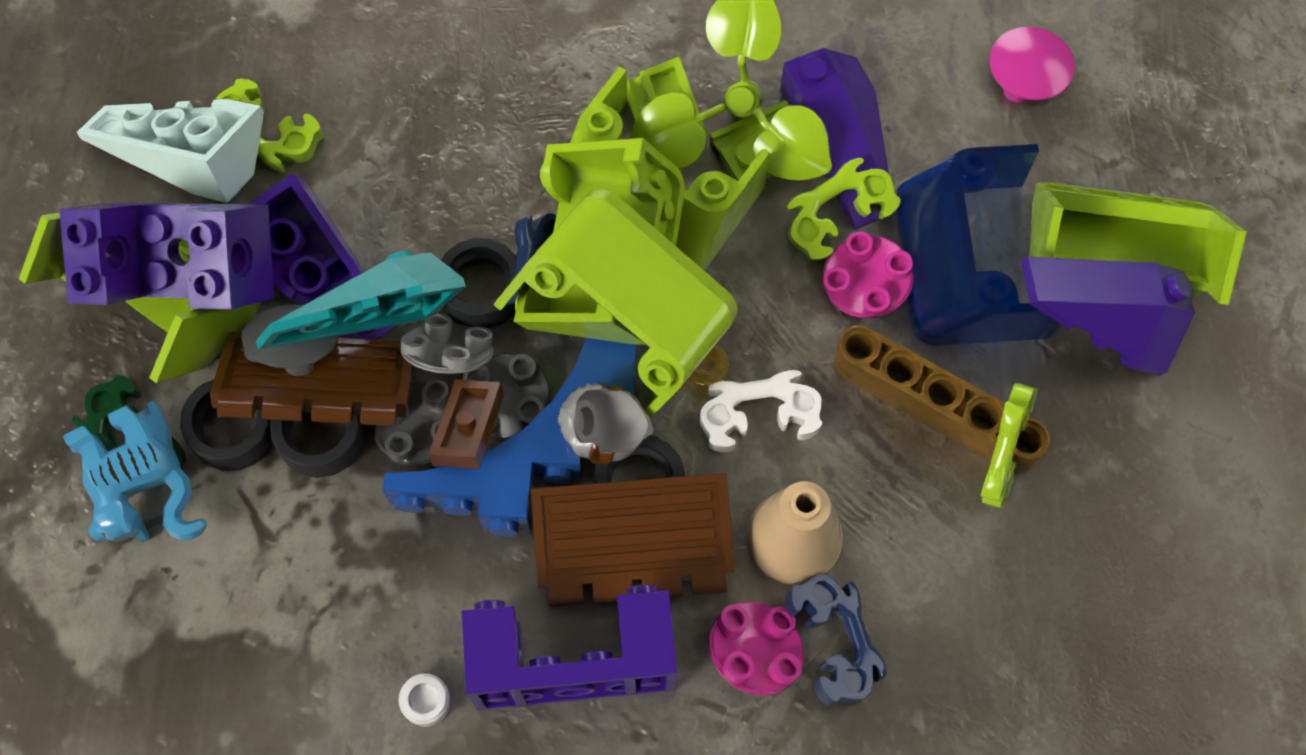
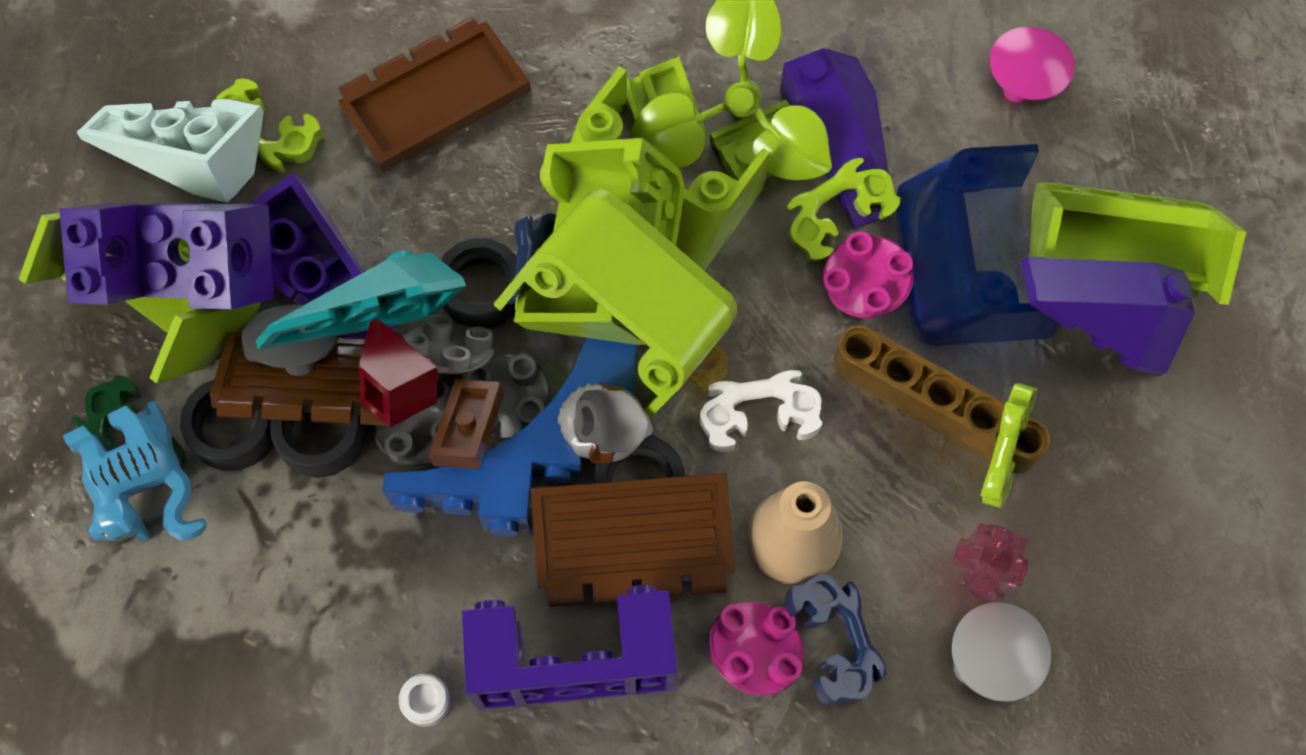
(395, 376): none -> dark red slope
(433, 93): none -> reddish brown hinge
(1000, 550): none -> clear pink brick
(1001, 652): none -> light grey dish

